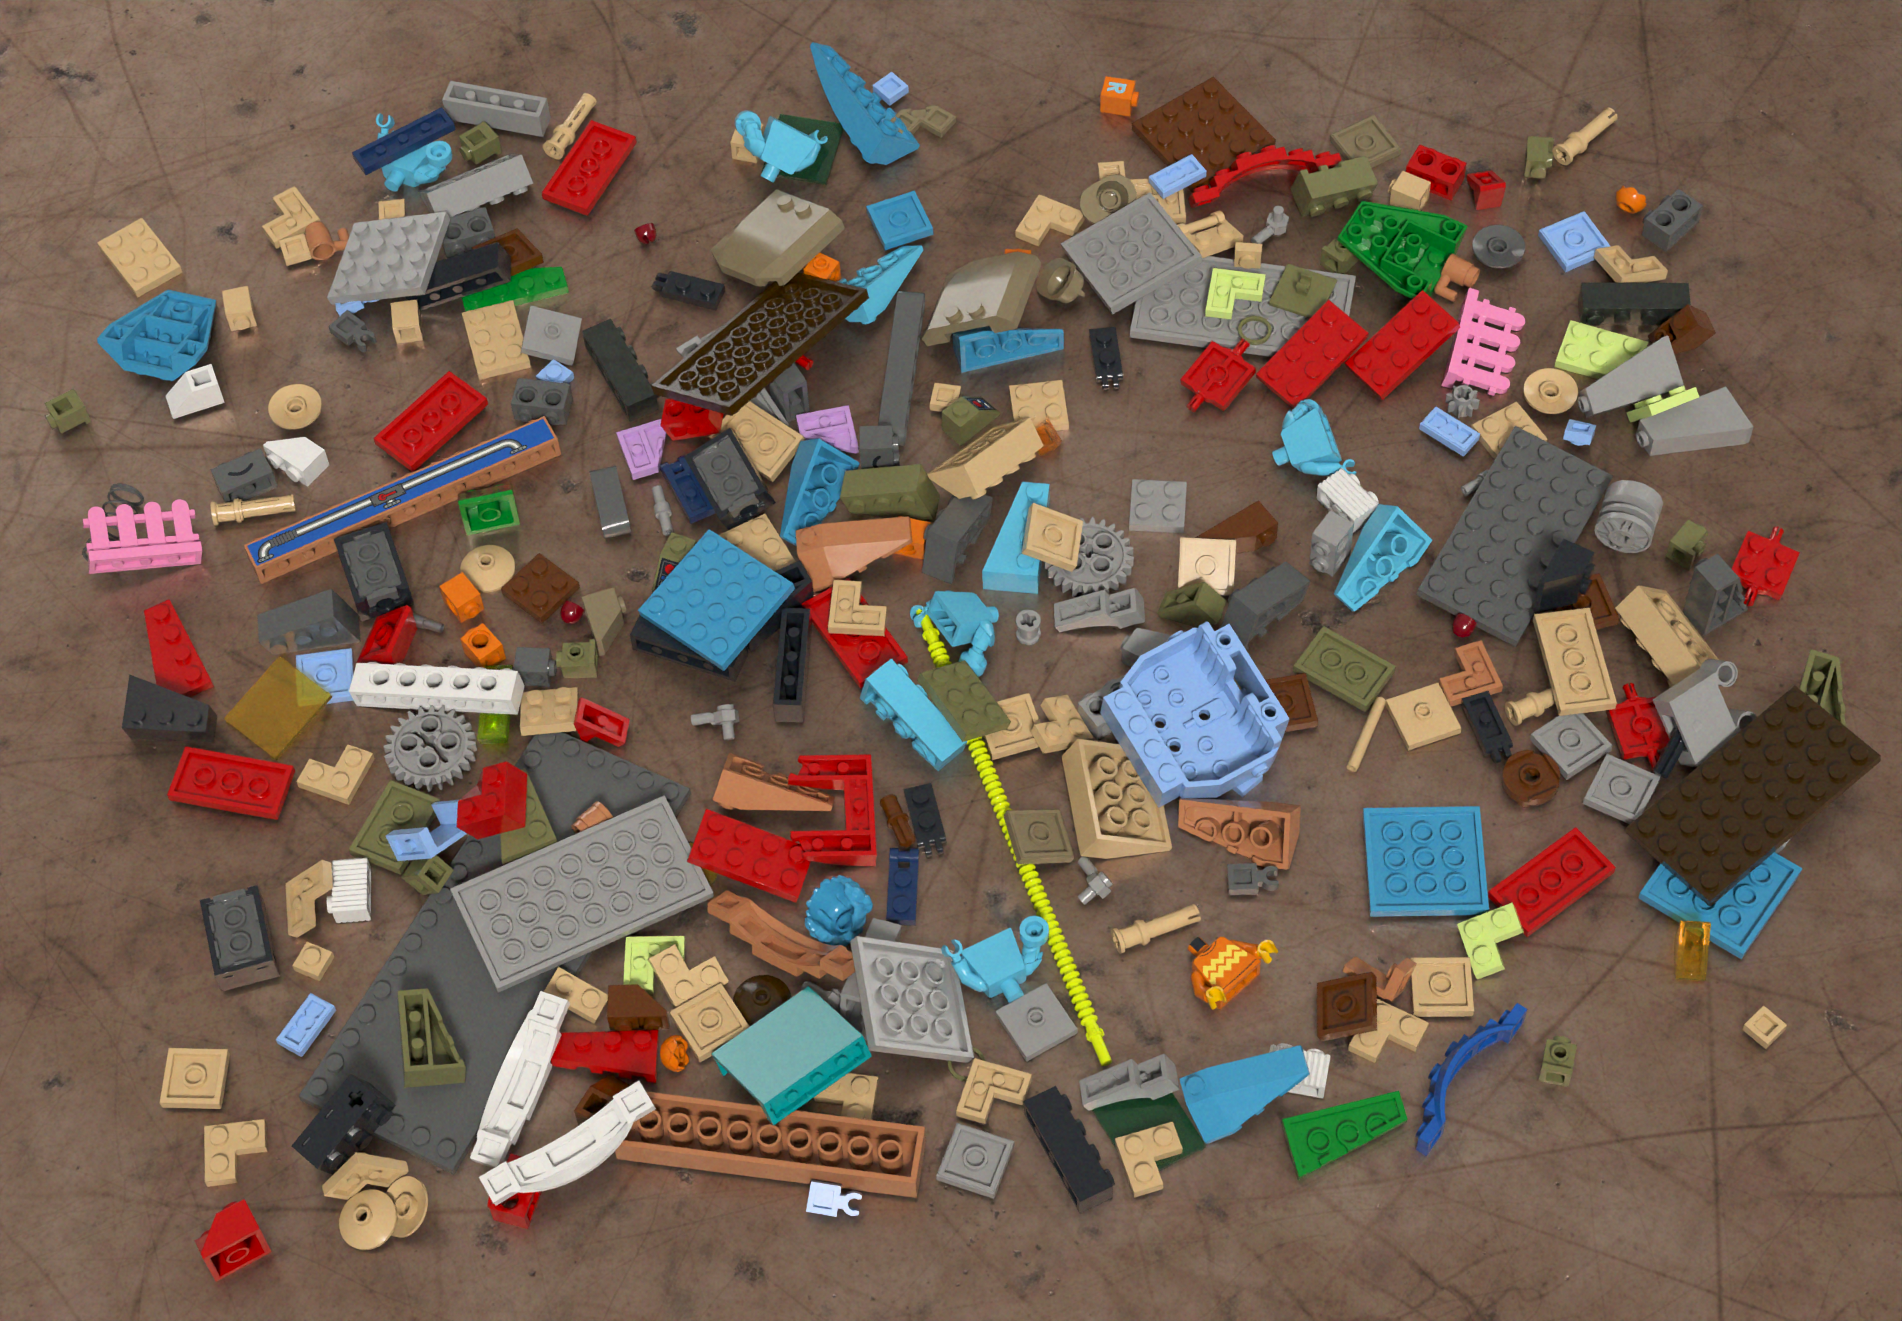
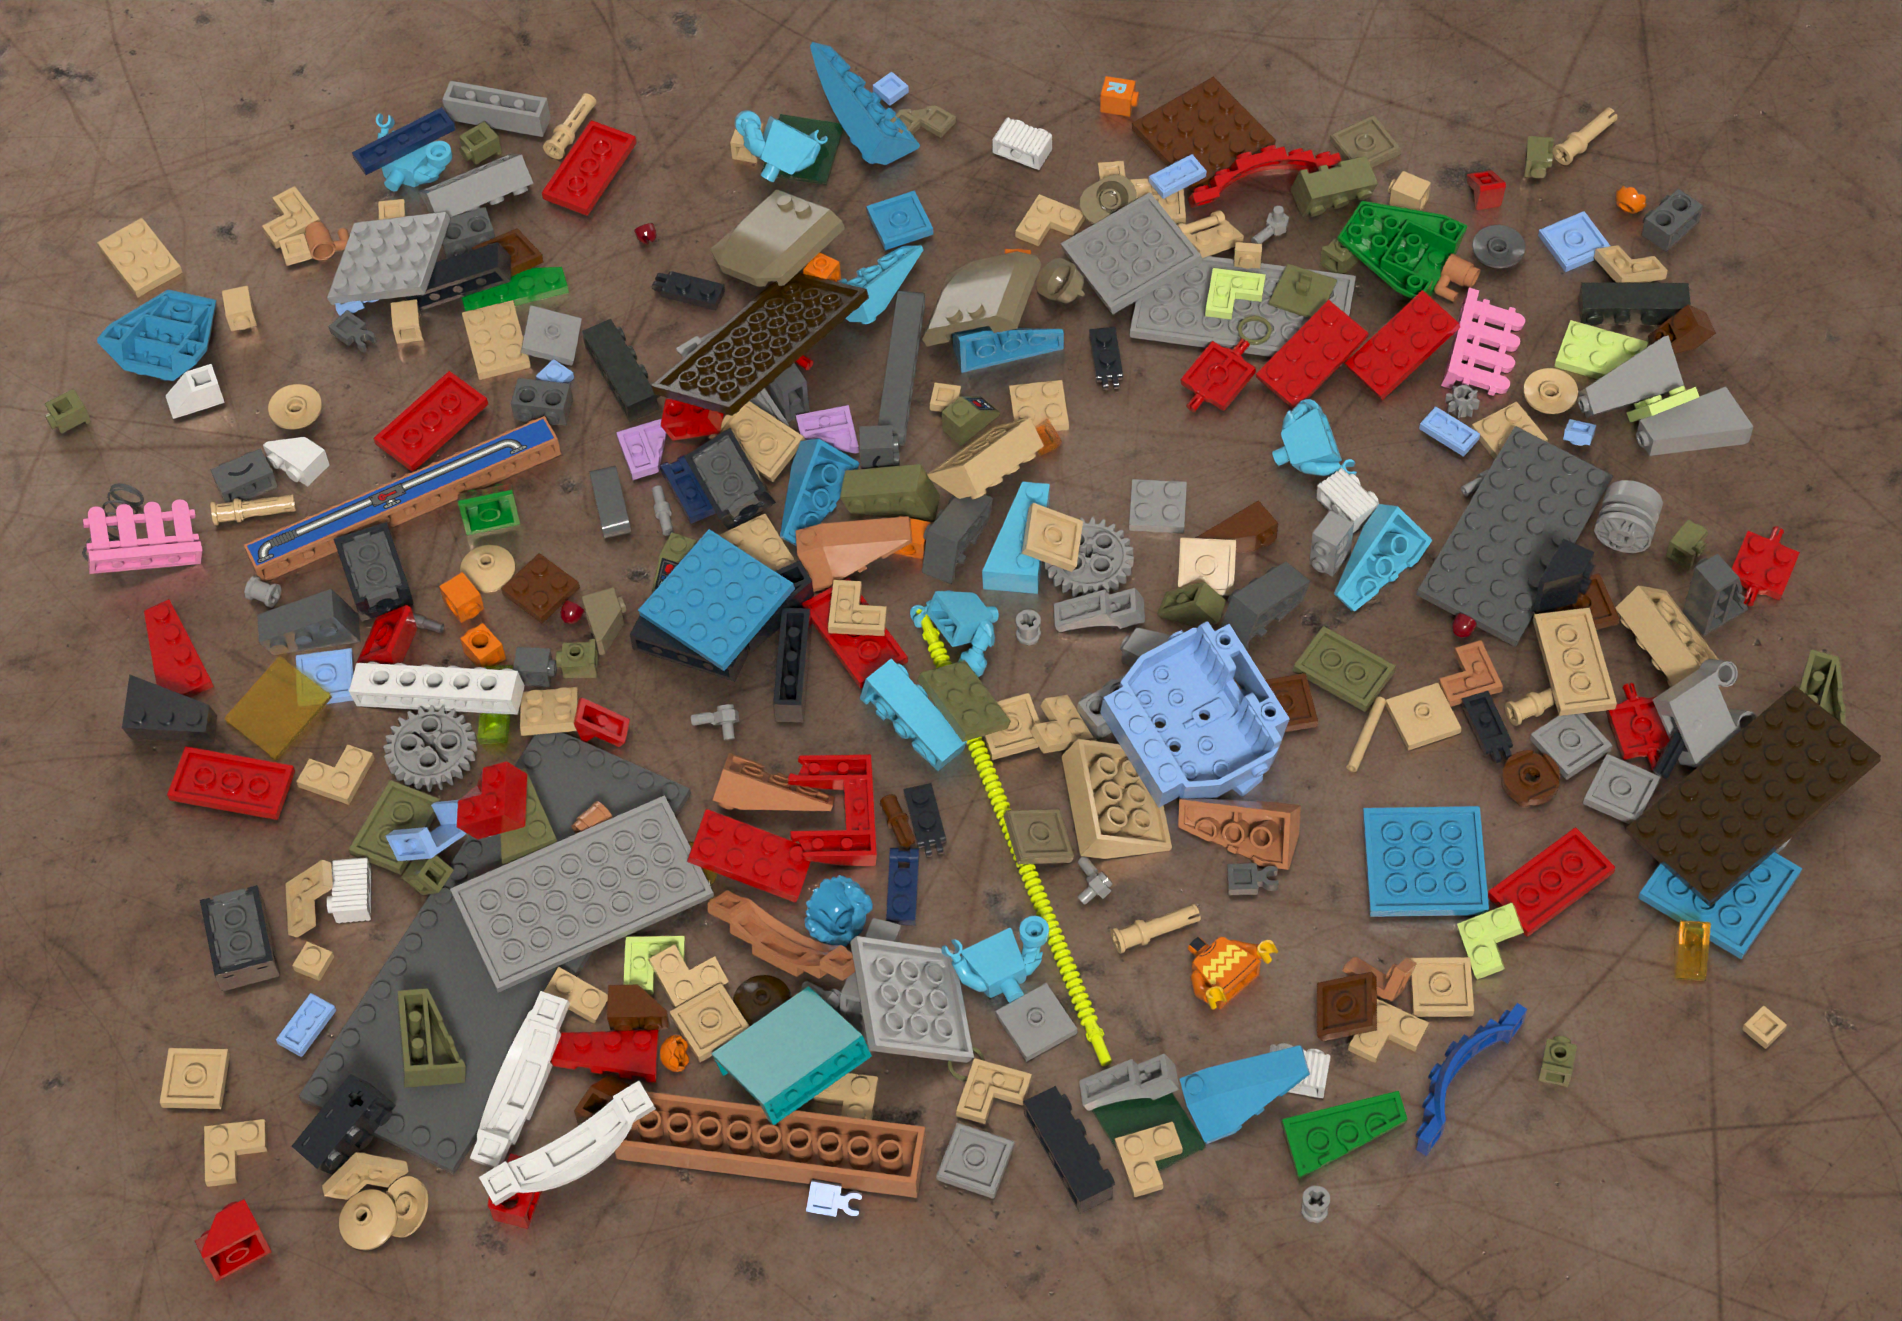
(262, 591): none -> light grey bush
(1022, 143): none -> white brick
(1314, 1212): none -> light grey bush
(1441, 170): red brick -> none

